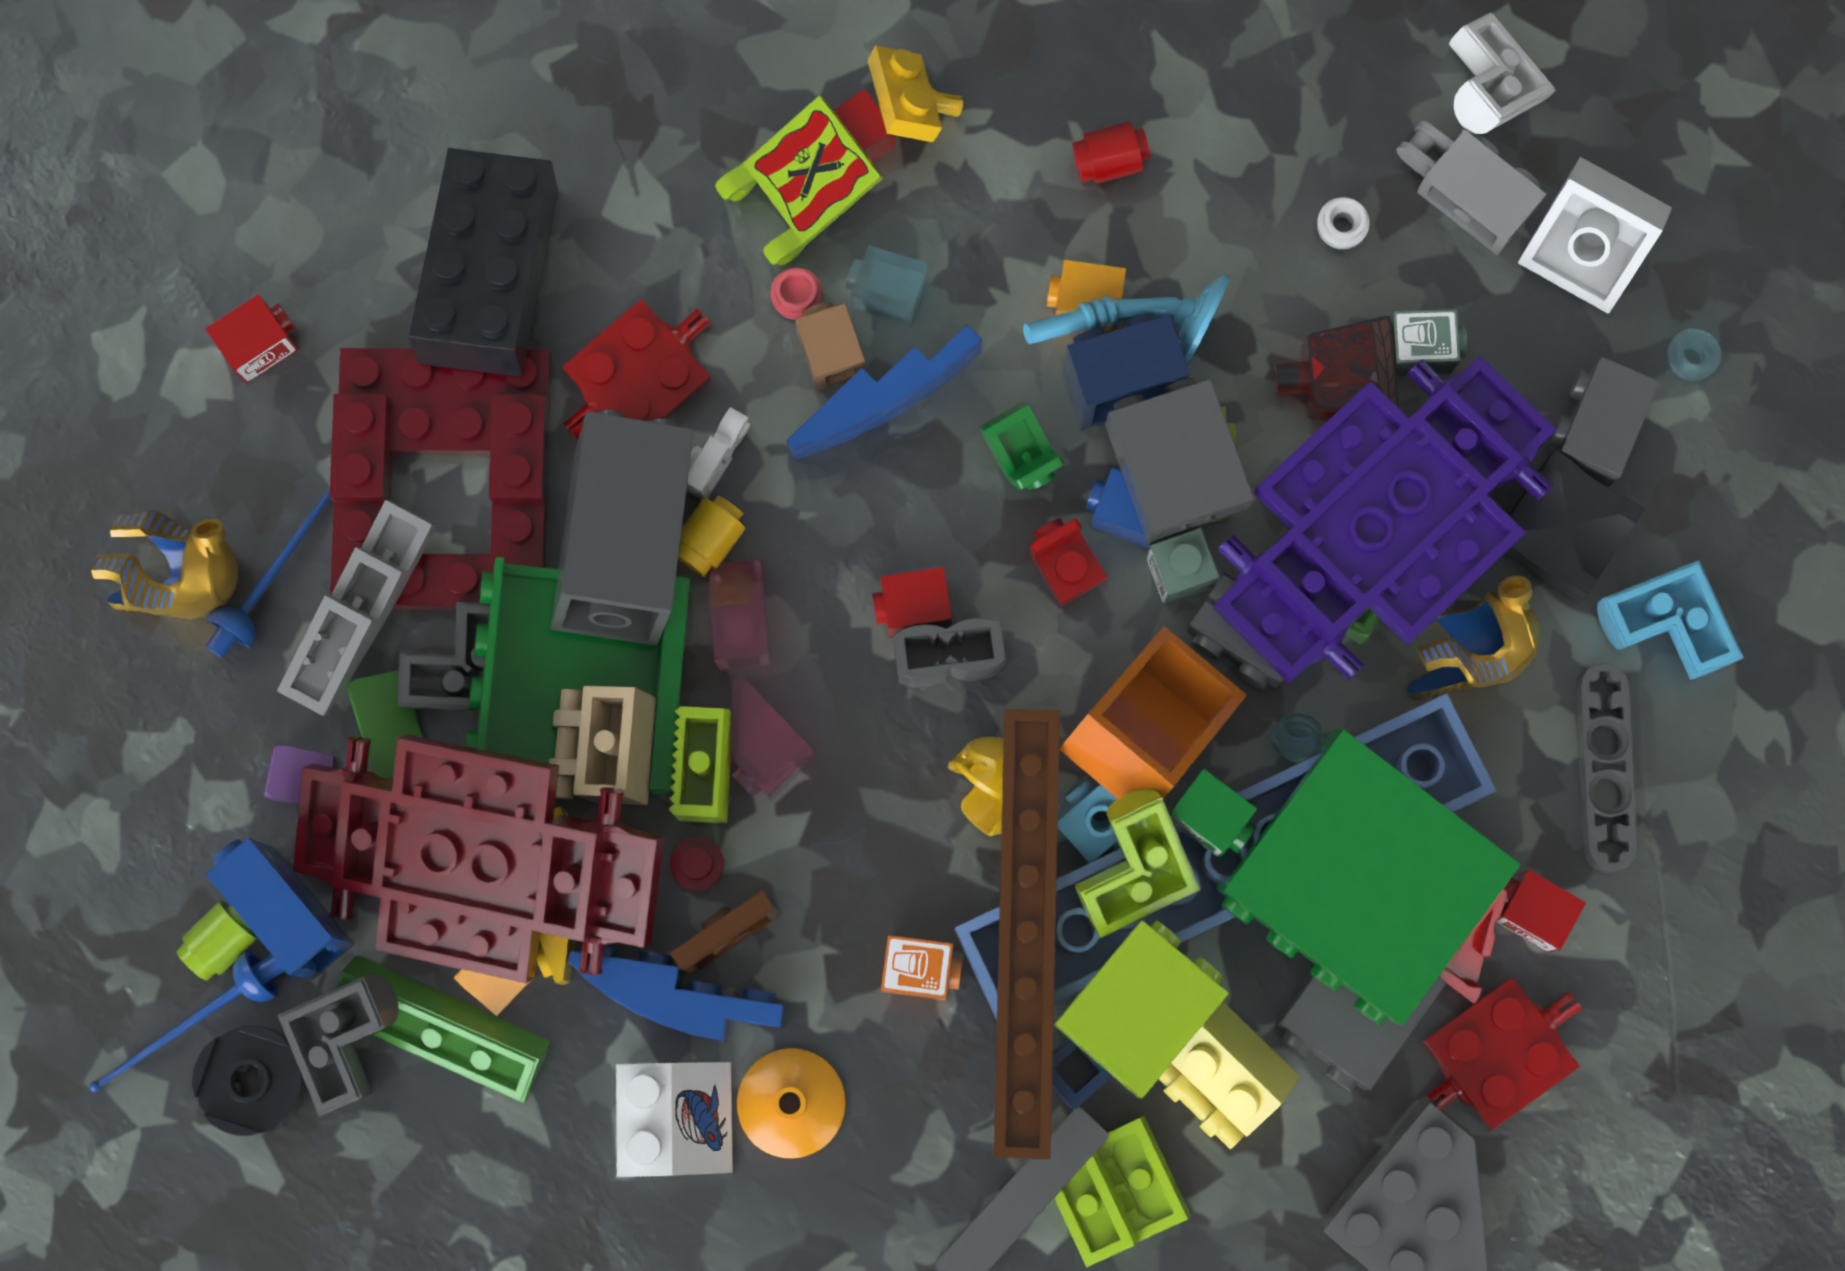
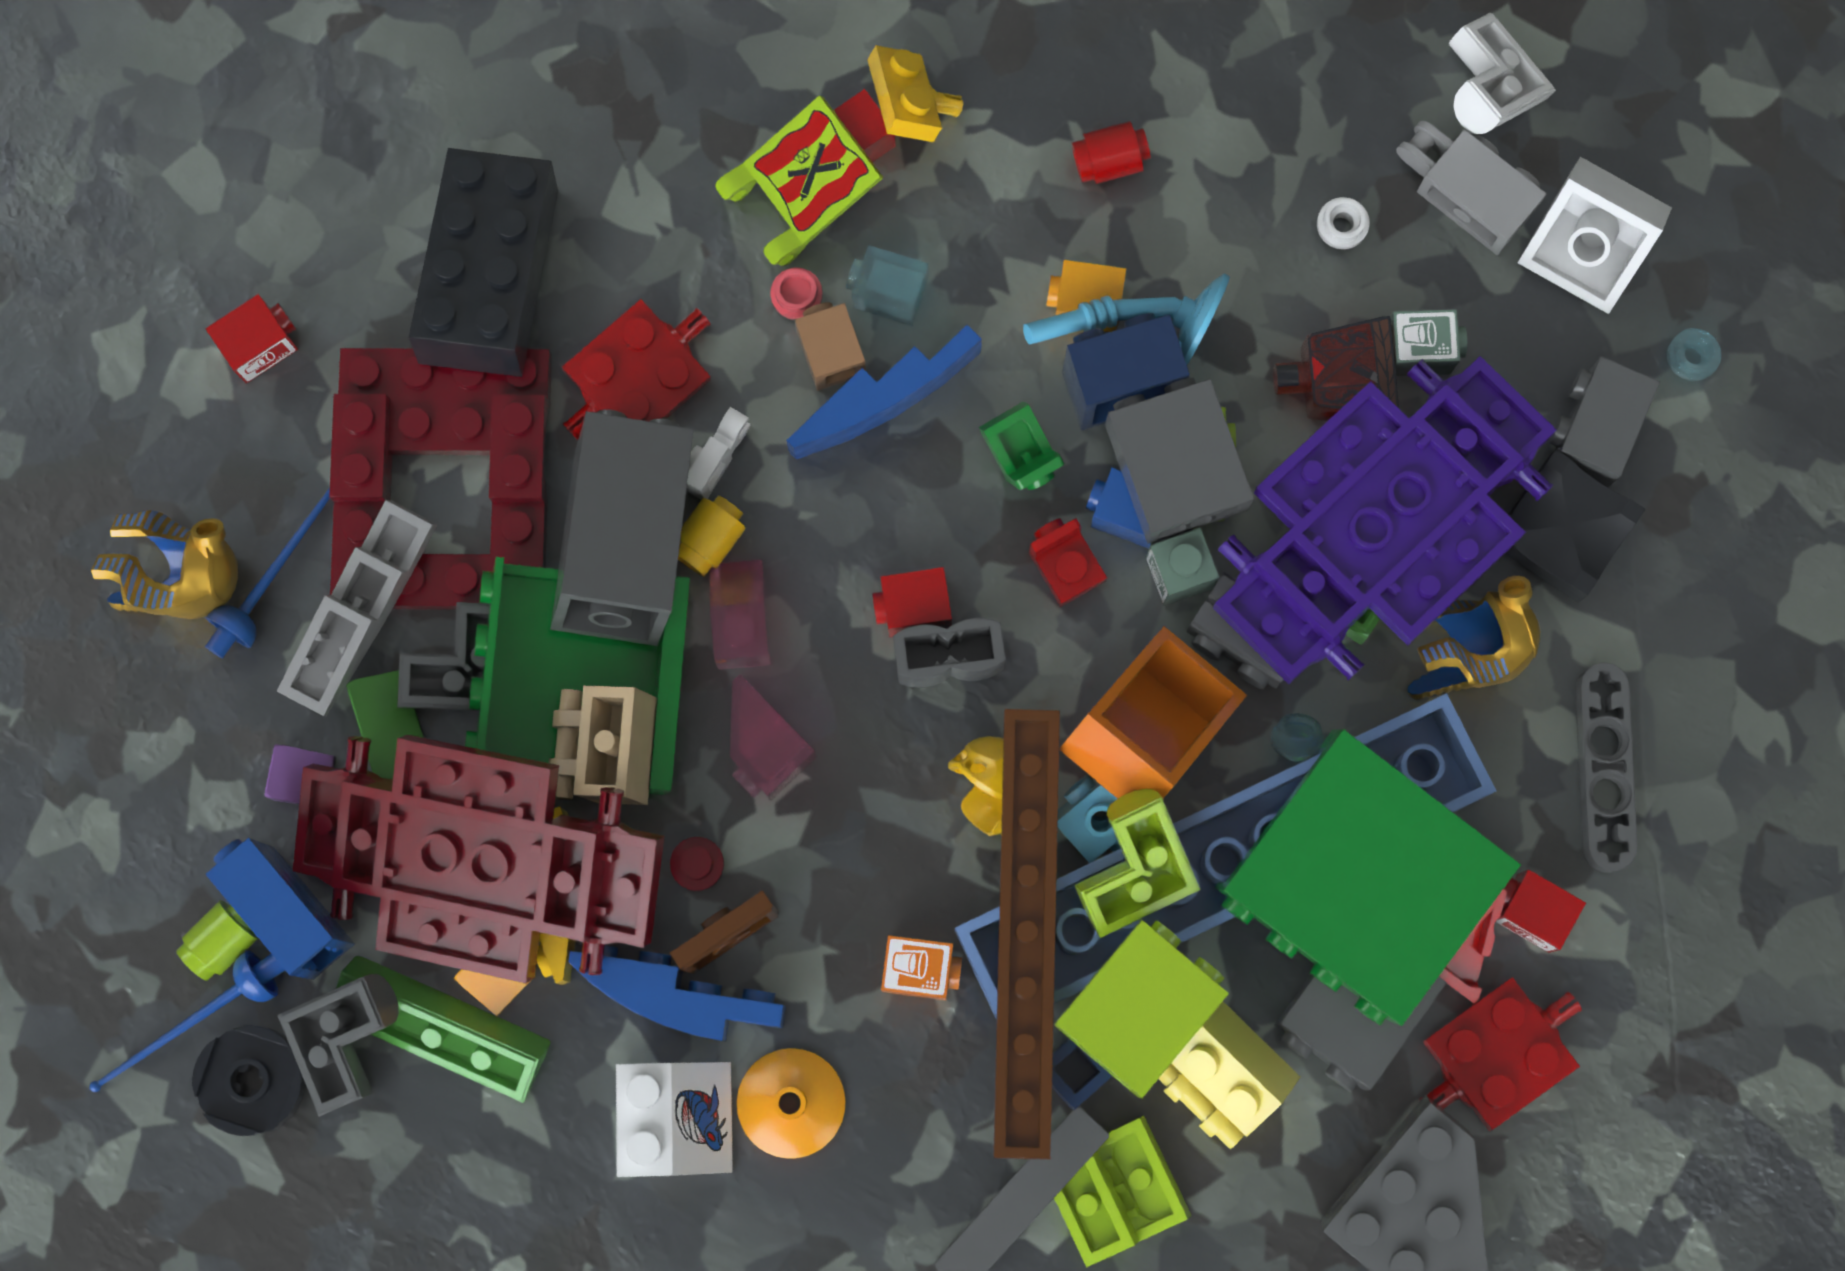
(702, 765): lime brick -> none
(1214, 815): green brick -> none
(1677, 604): medium azure brick -> none

